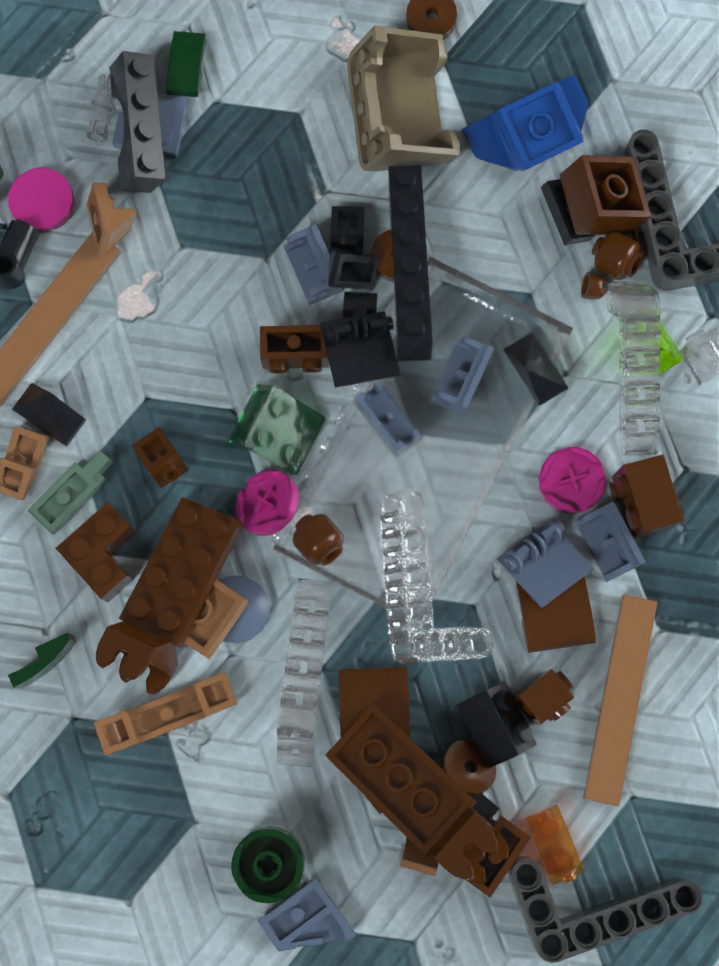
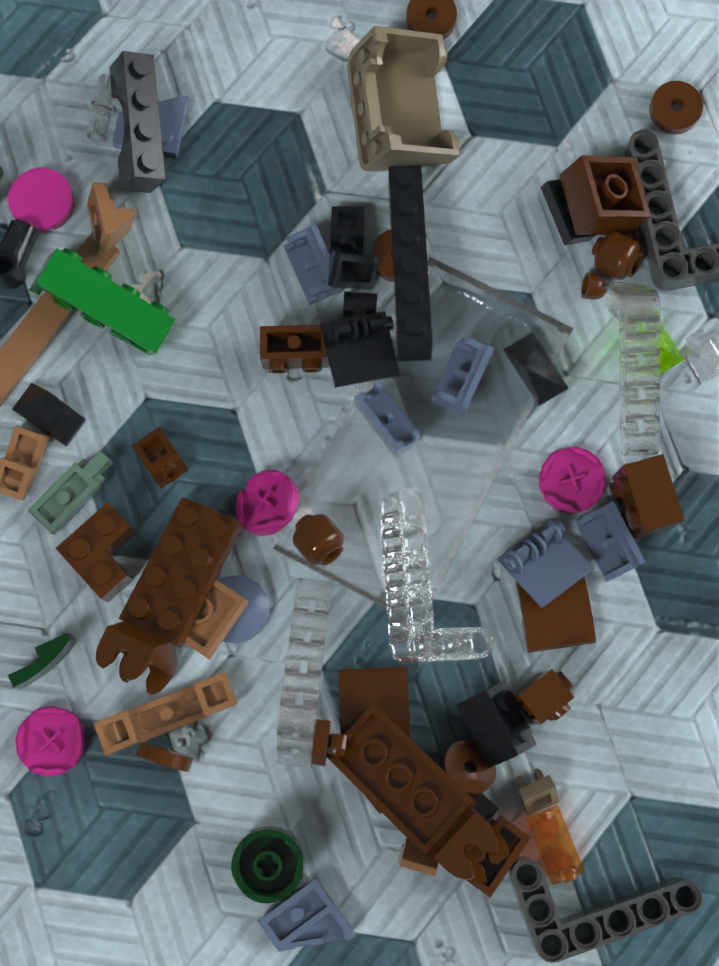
(51, 741): none -> dark pink tile
(103, 301): none -> green wedge
(164, 756): none -> reddish brown piece
(185, 64): dark green slope -> none
(277, 428): clear green bracket -> none
(326, 743): none -> reddish brown tile
(531, 127): blue piece -> none
(537, 794): none -> dark tan tile
(620, 700): medium nougat tile -> none
(669, 119): none -> reddish brown piece

